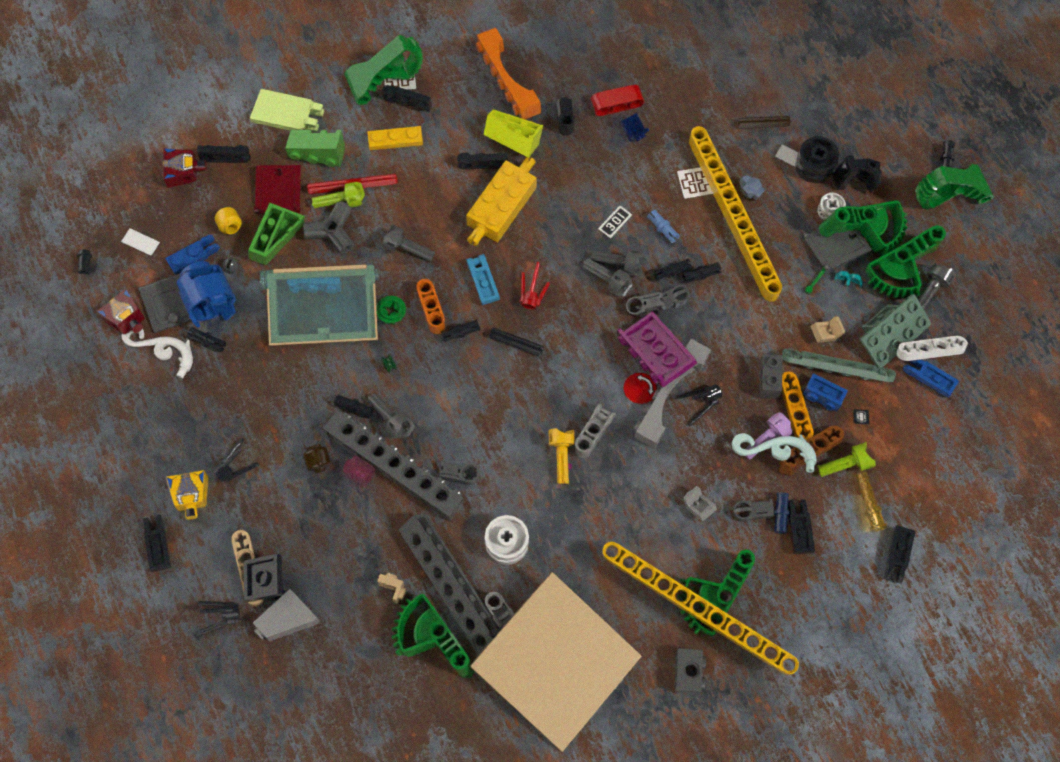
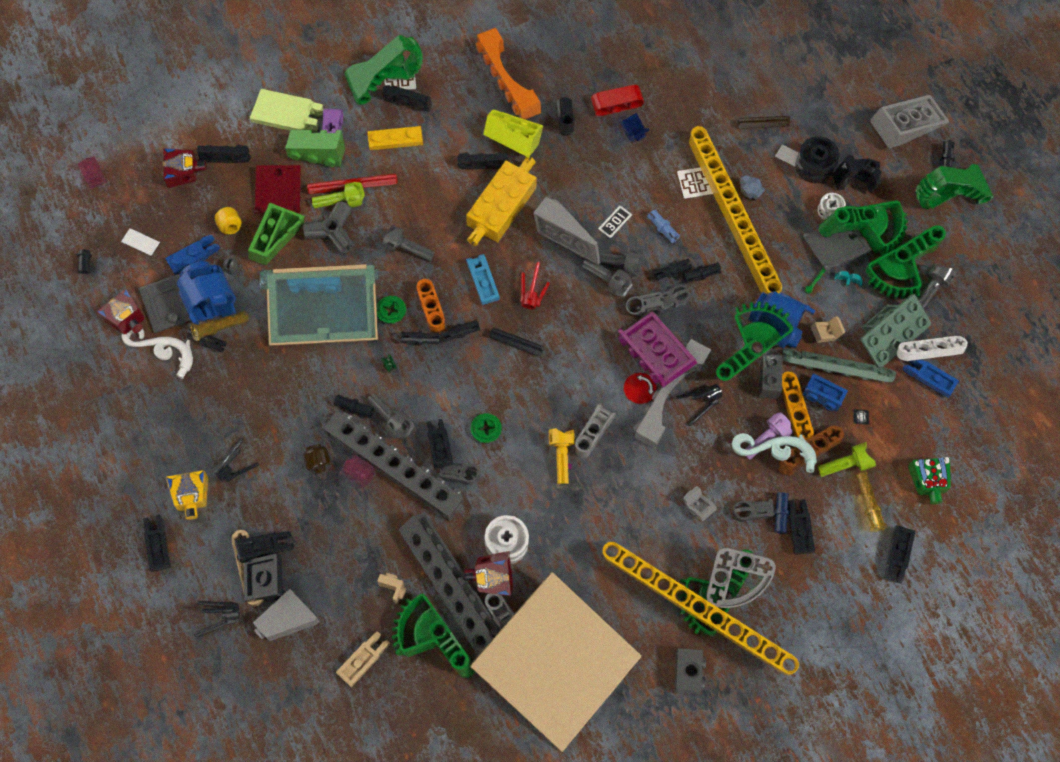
(92, 172): none -> clear pink brick
(211, 327): none -> clear yellow pin
(262, 545): none -> black hinge
(332, 120): none -> medium lavender piece
(361, 660): none -> tan hinge
(420, 337): none -> black pin
(439, 445): none -> black hinge
(492, 422): none -> green gear
(492, 574): none -> torso
(561, 227): none -> light grey slope
(734, 563): none -> light grey beam
(752, 333): none -> green arm
(789, 305): none -> blue piece
(908, 120): none -> light grey slope
(931, 477): none -> torso

